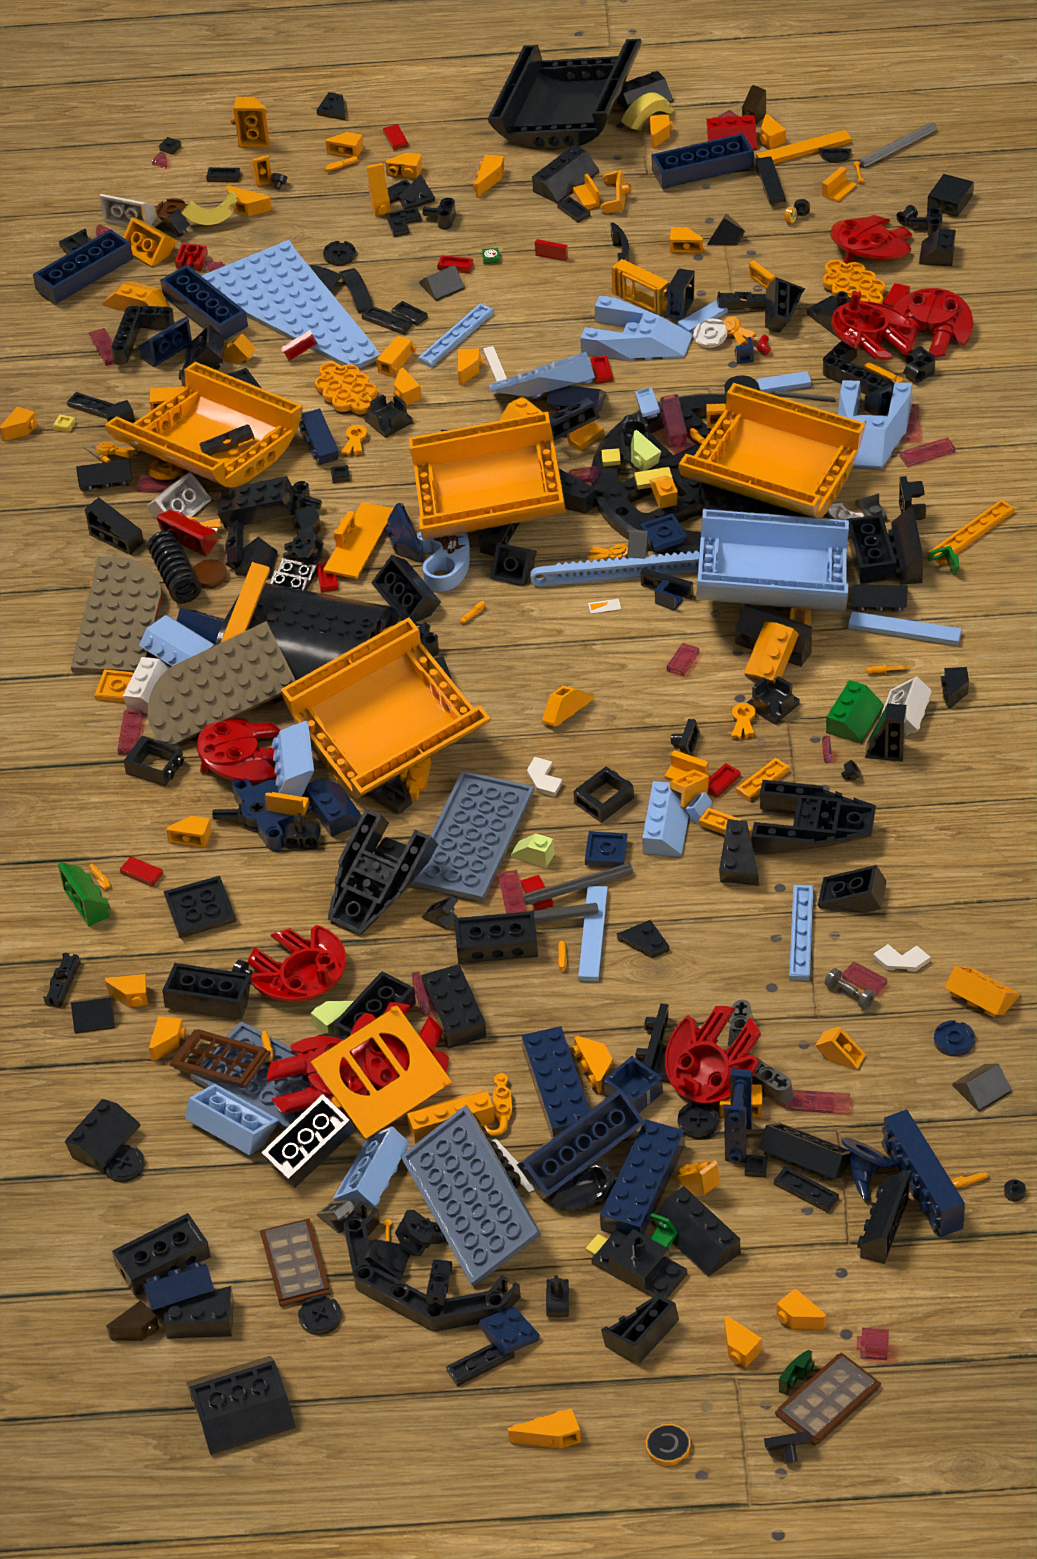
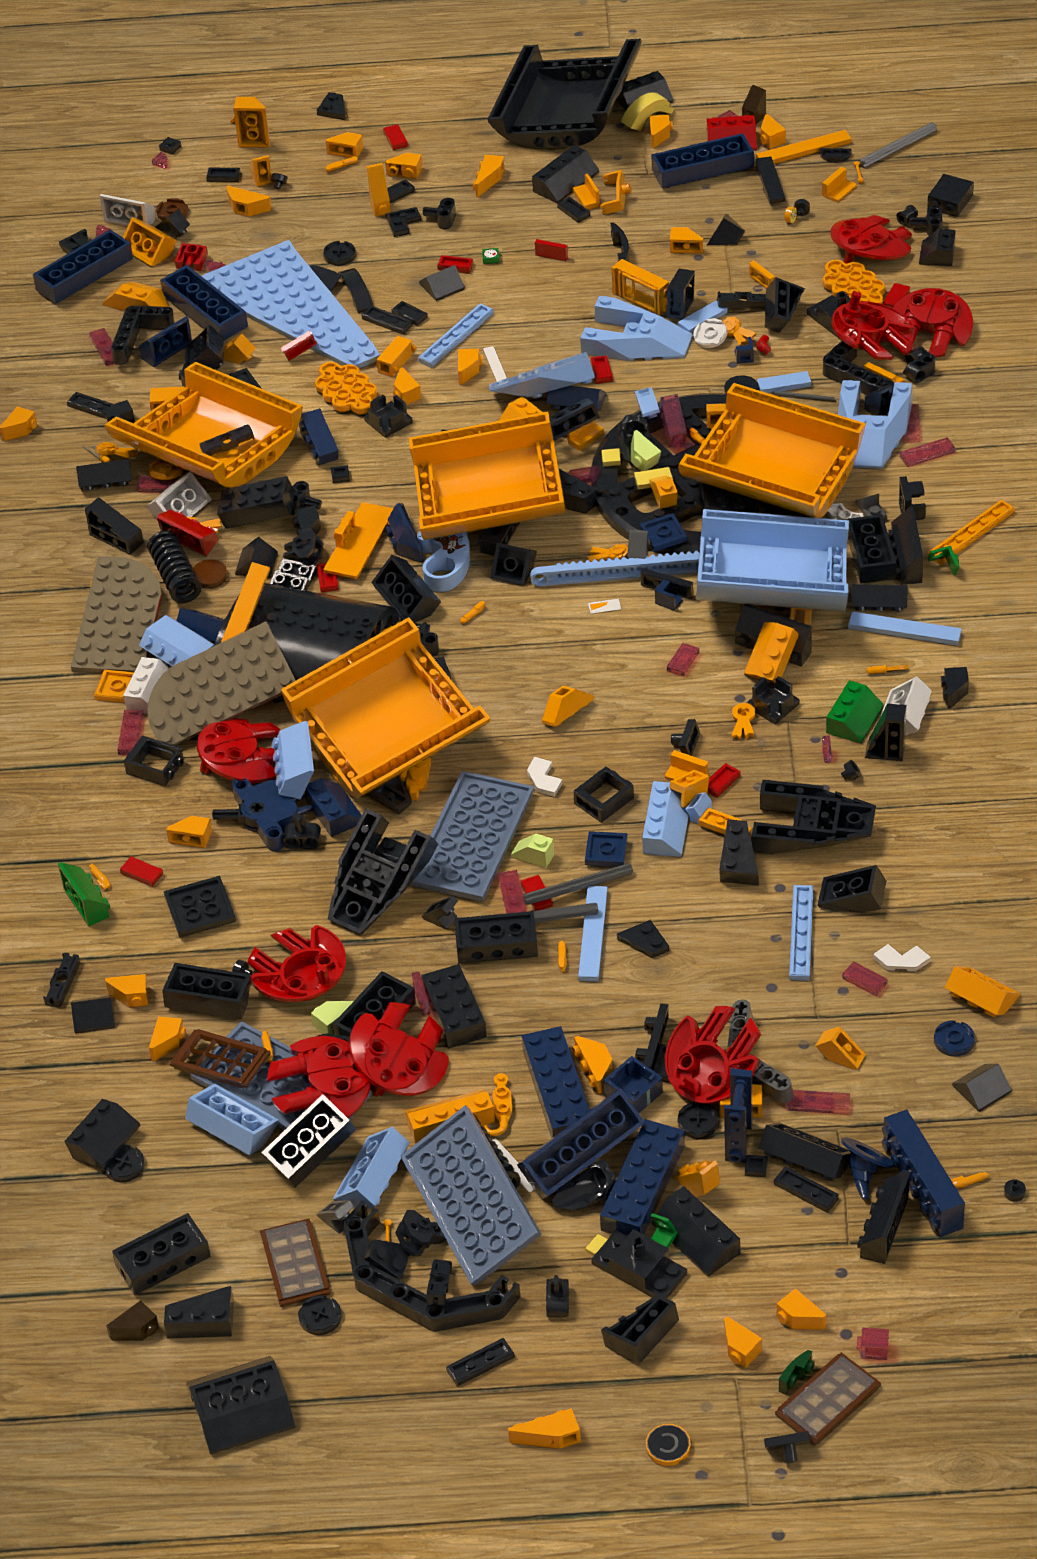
(64, 423): light yellow tile -> none
(177, 1285): dark blue slope -> none
(210, 216): light yellow arch -> none
(234, 544): black piece -> none
(286, 803): light orange panel -> none
(355, 435): light orange piece -> none
(384, 1106): light orange door -> none
(416, 194): black wing -> none
(509, 1330): dark blue plate -> none
(772, 771): light orange tile -> none
(865, 1000): dark grey wheel -> none

